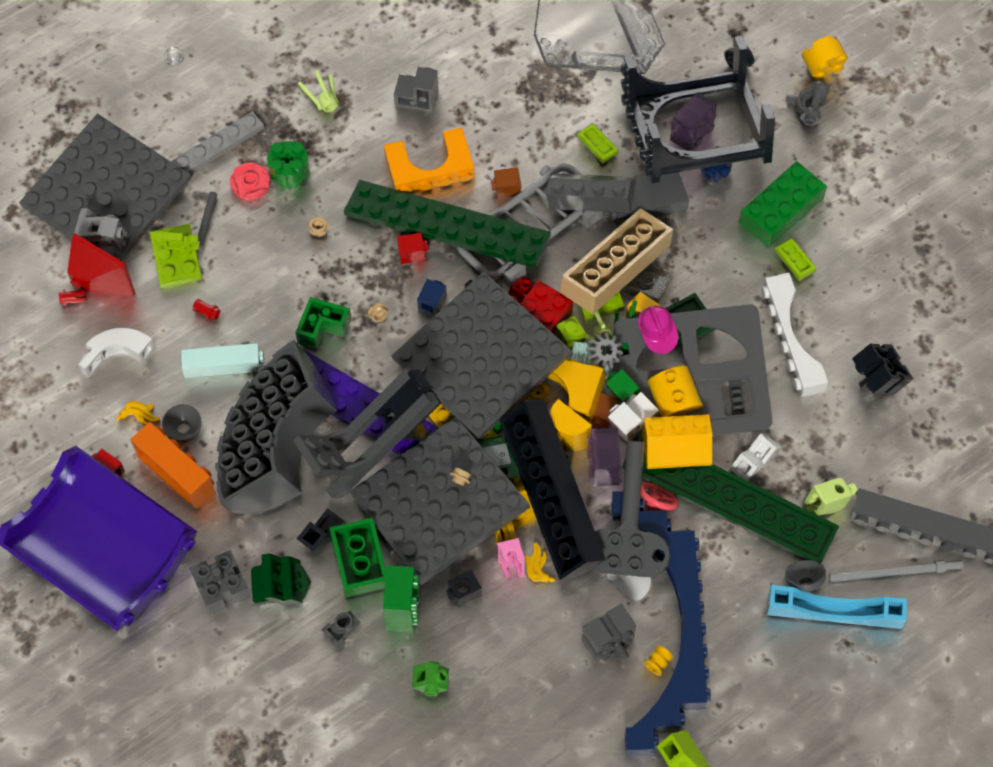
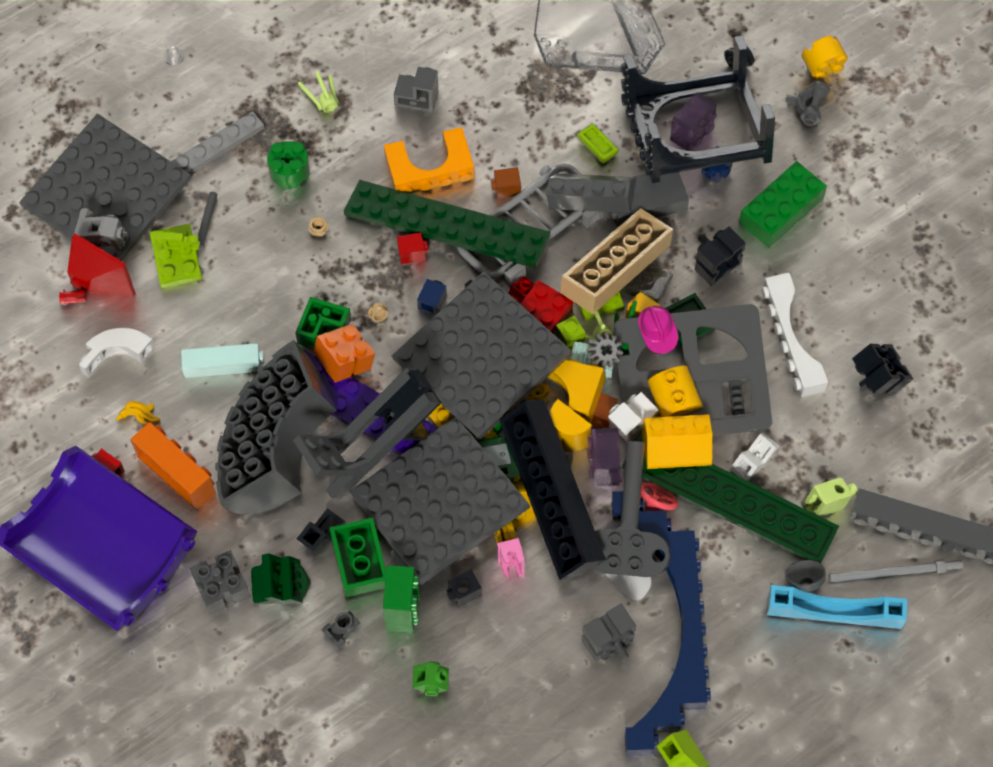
(178, 415): dark grey piece -> none
(206, 309): red pin -> none
(250, 181): coral tile -> none
(338, 352): none -> orange piece
(460, 476): tan plate -> none
(535, 566): yellow piece -> none
(622, 386): green brick -> none
(658, 660): yellow bush -> none
(720, 255): none -> black brick
(795, 259): lime plate -> none

